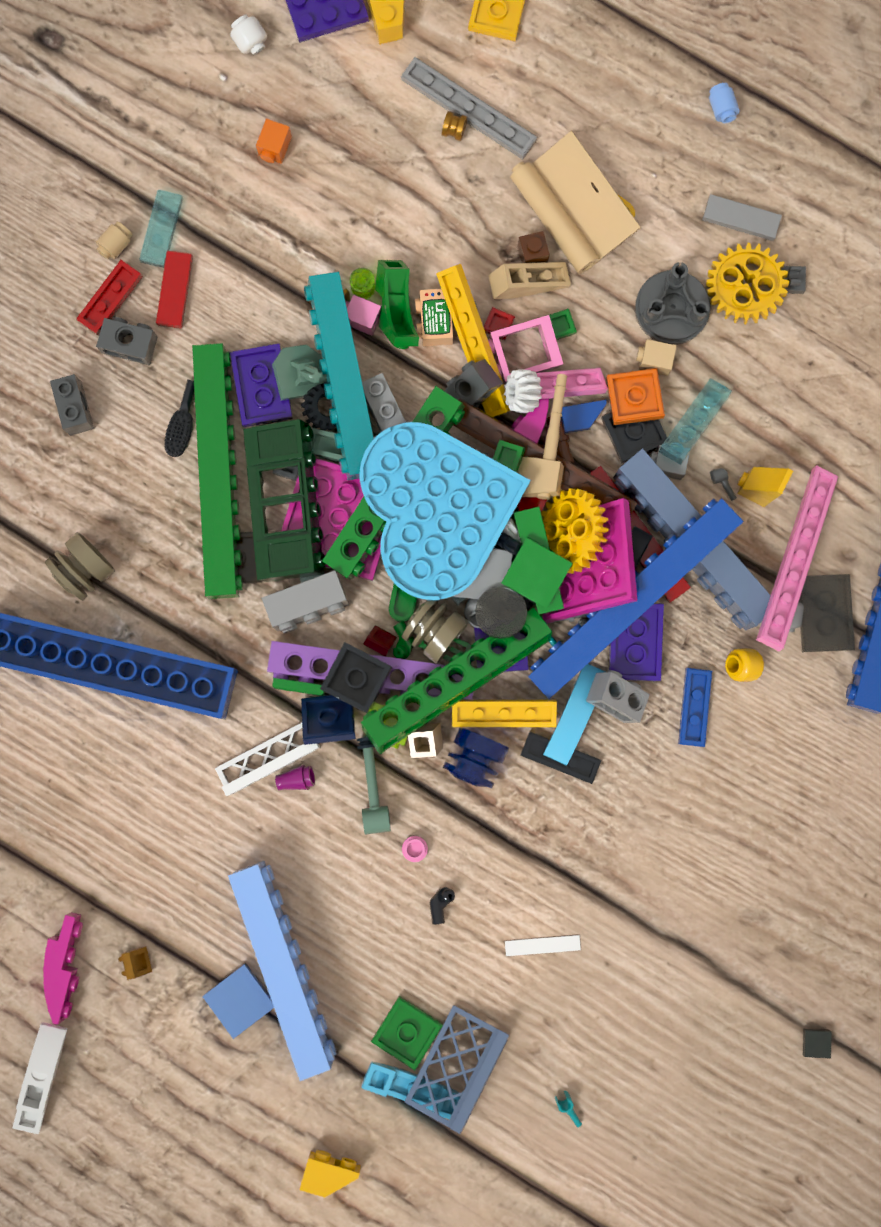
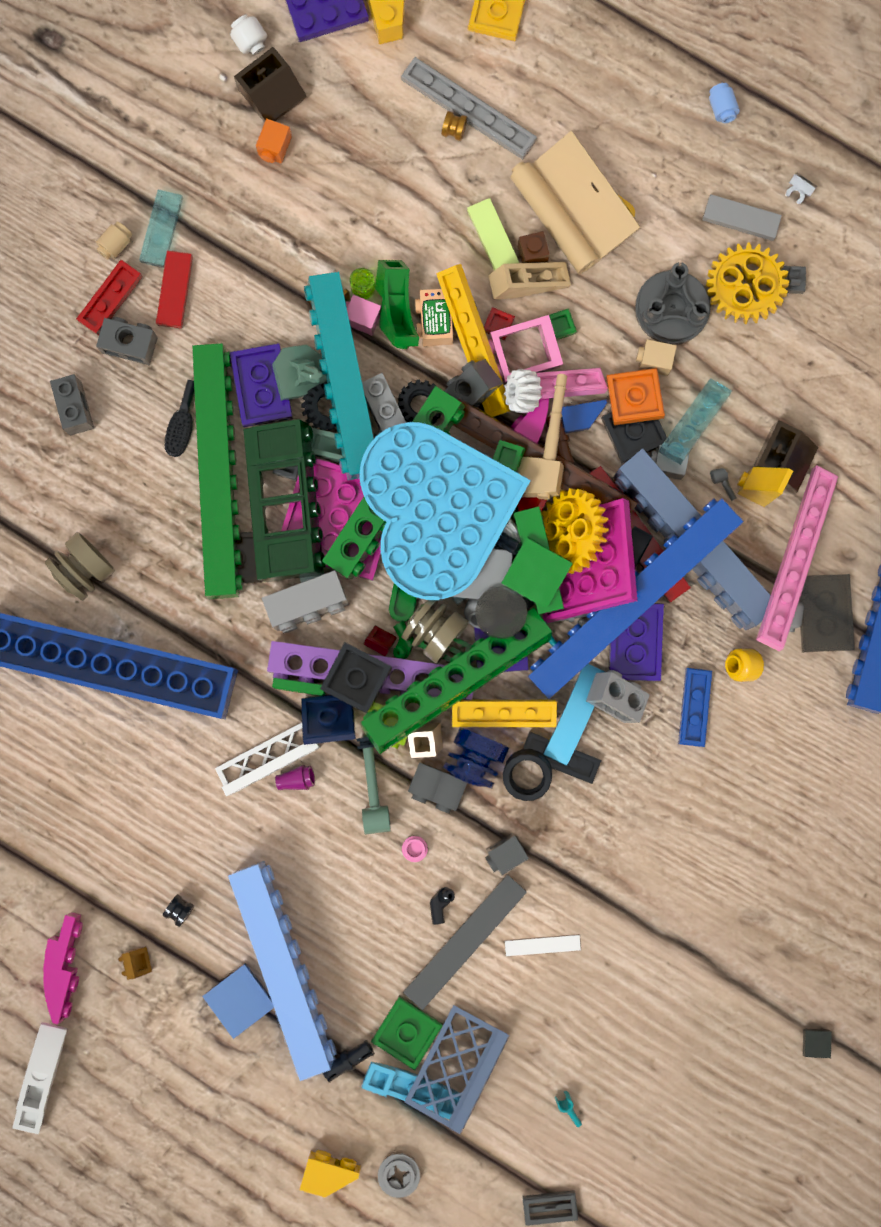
(178, 910): none -> black wheel
(270, 86): none -> dark brown slope
(349, 1060): none -> black pin
(392, 1185): none -> light grey gear
(409, 393): none -> black tyre
(437, 787): none -> dark grey brick
(464, 942): none -> dark grey tile
(492, 234): none -> yellowish green tile
(506, 854): none -> dark grey brick
(521, 793): none -> black tyre
(549, 1197): none -> dark grey tile
(787, 449): none -> dark brown slope
(802, 185): none -> tile

